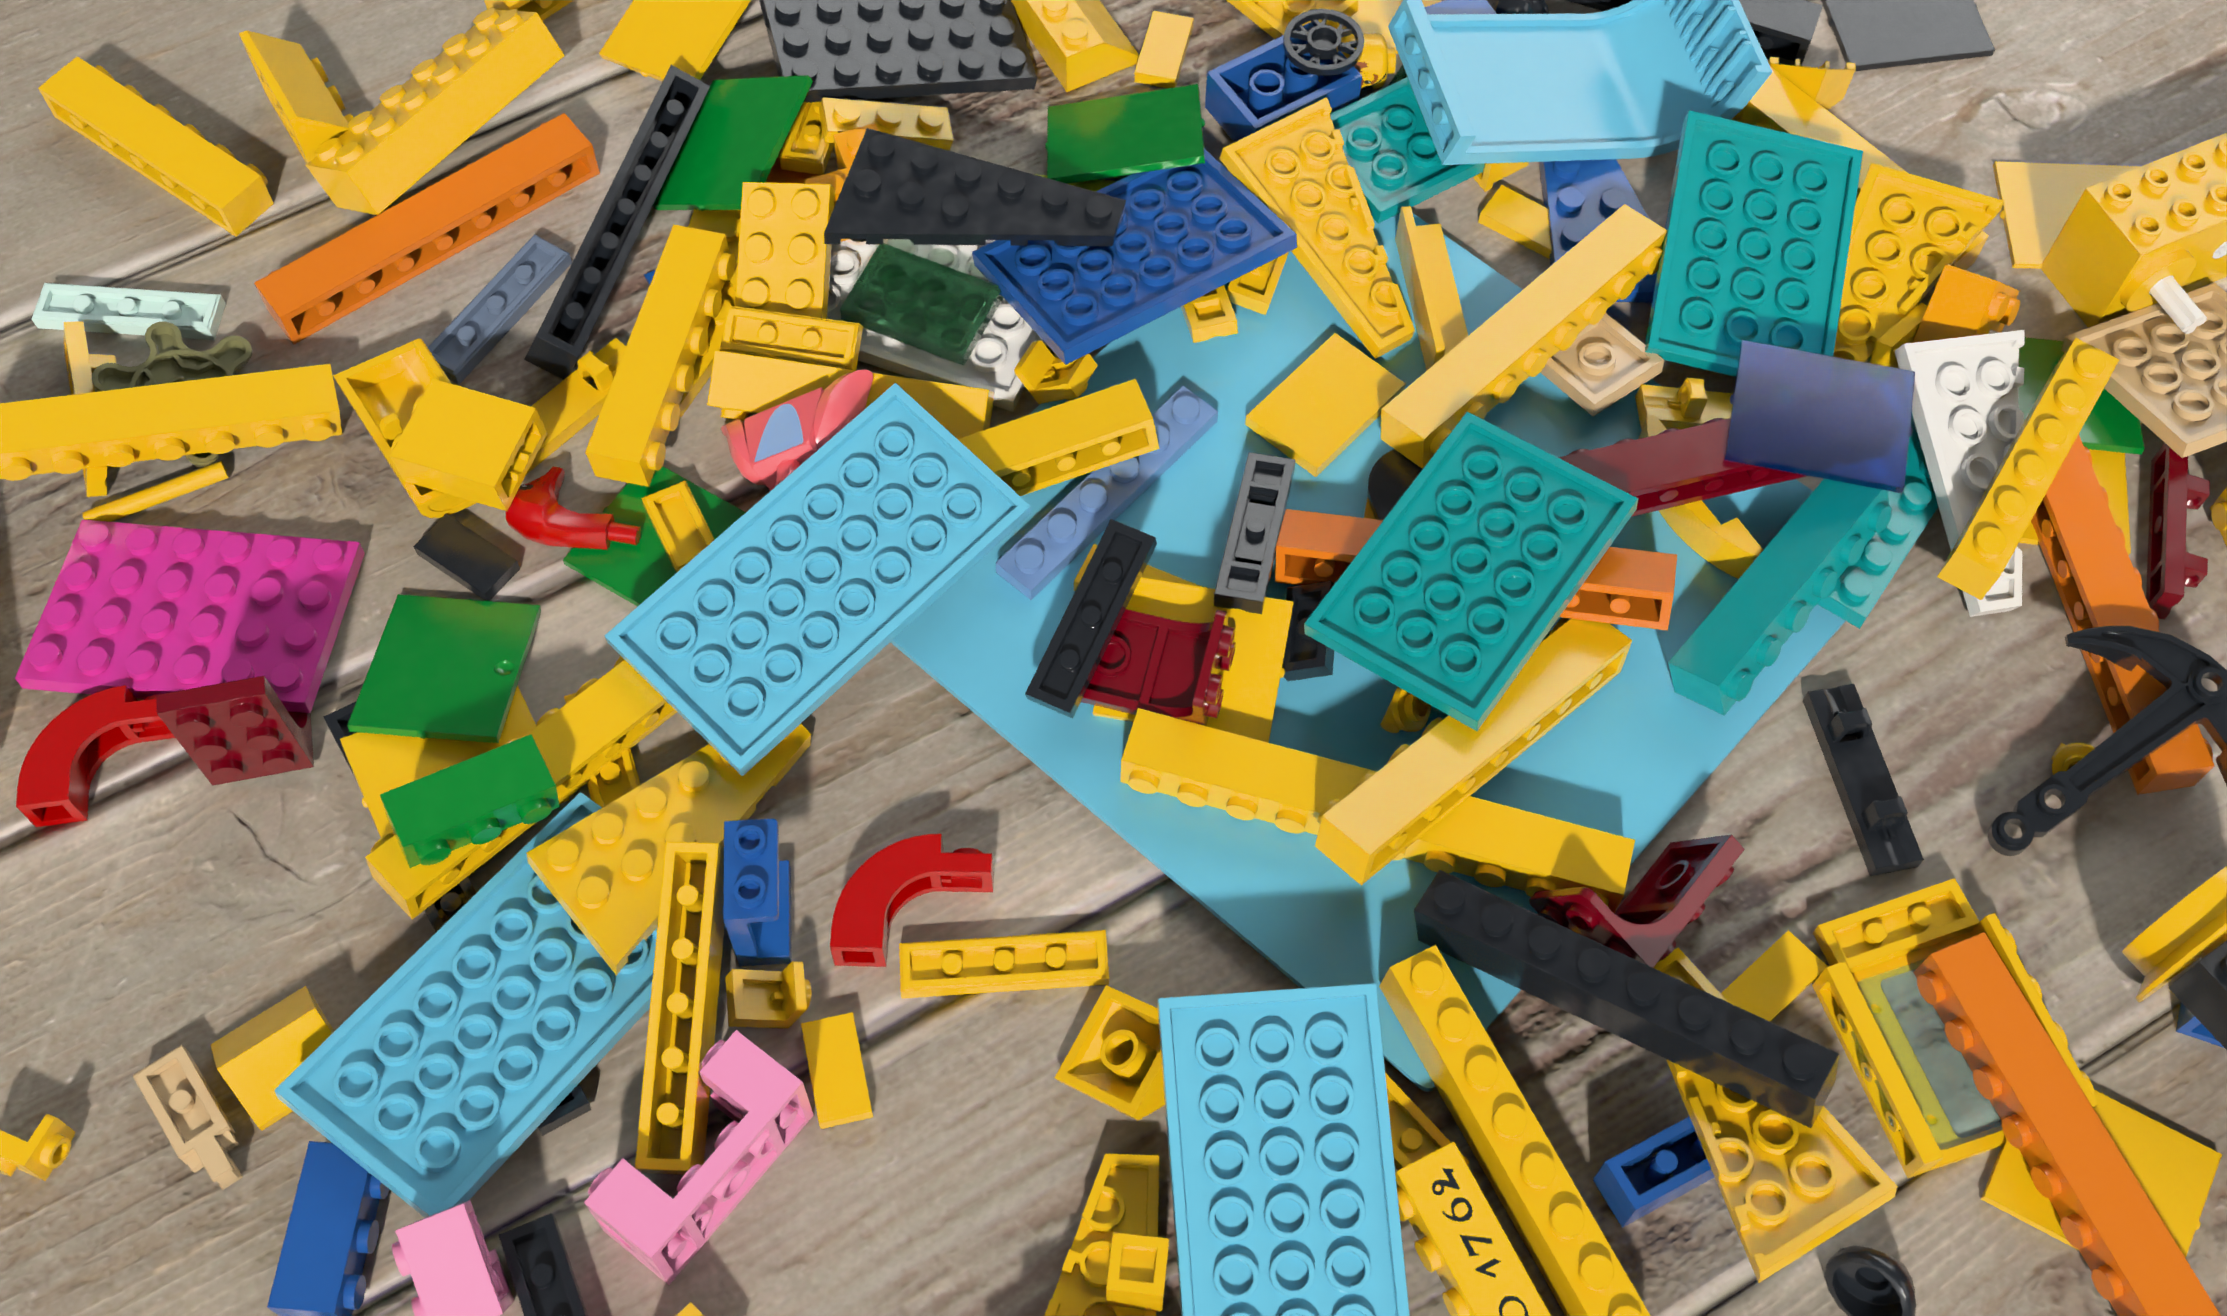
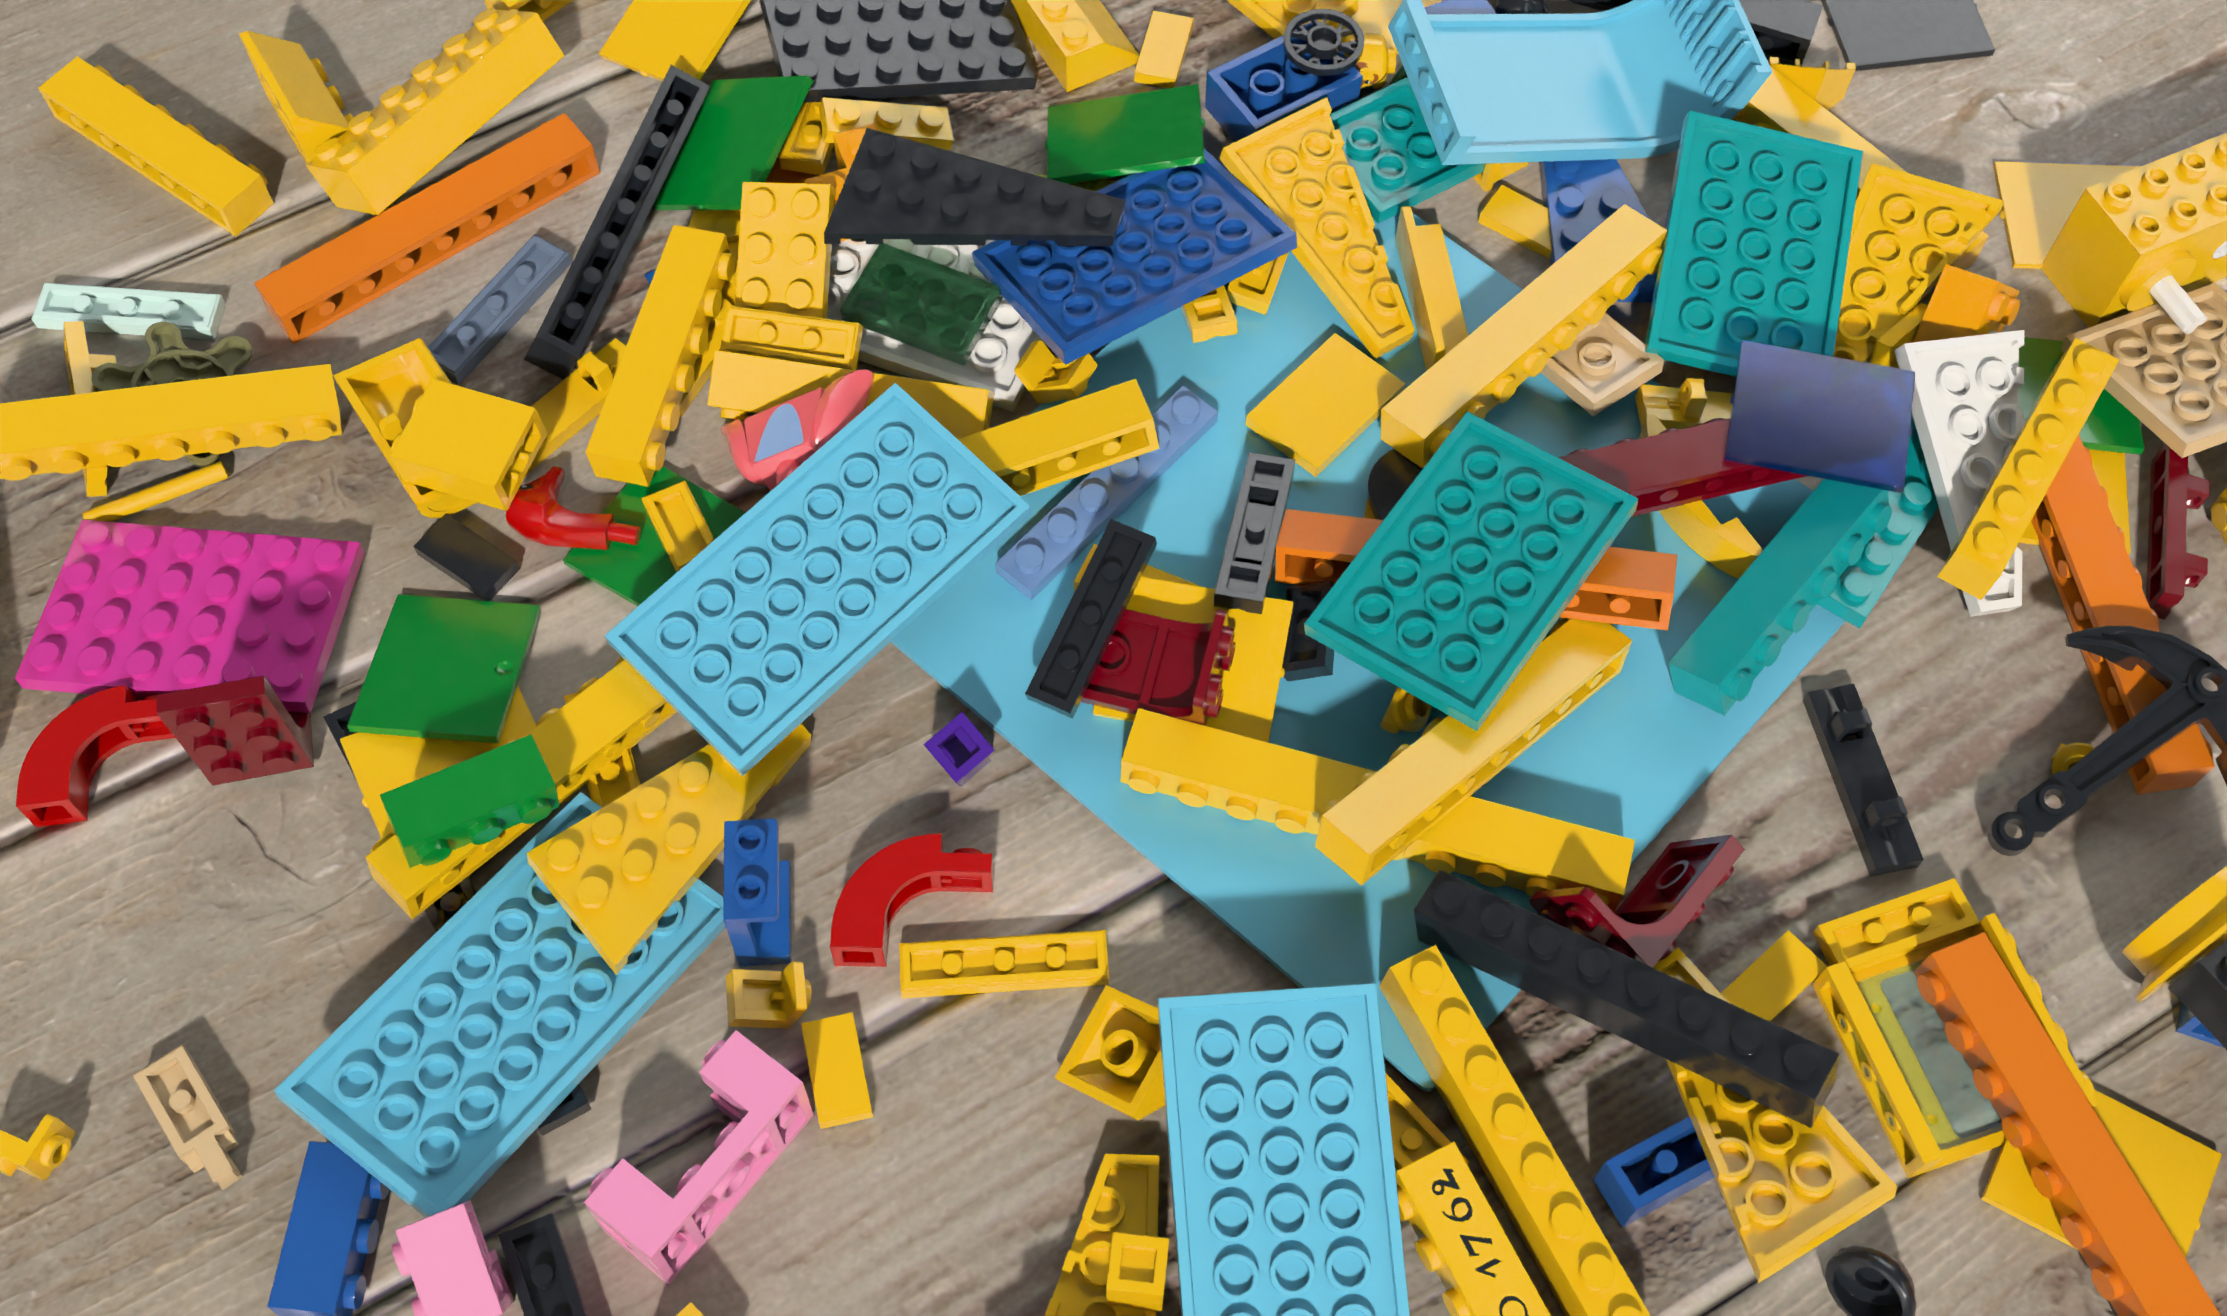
(268, 1050): yellow slope -> none
(682, 1009): yellow brick -> none
(960, 749): none -> dark purple brick

